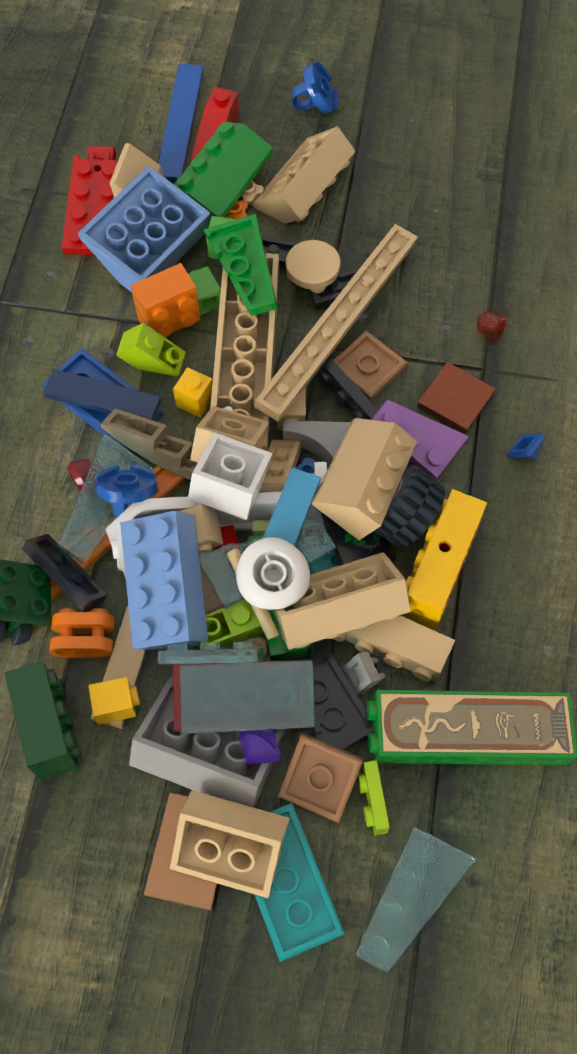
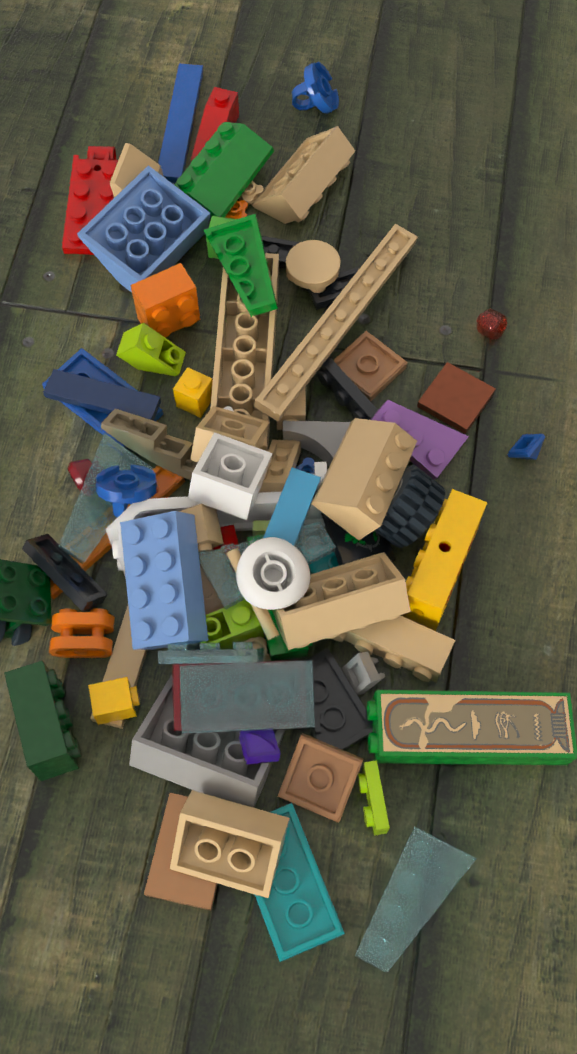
(207, 290): bright green brick -> none

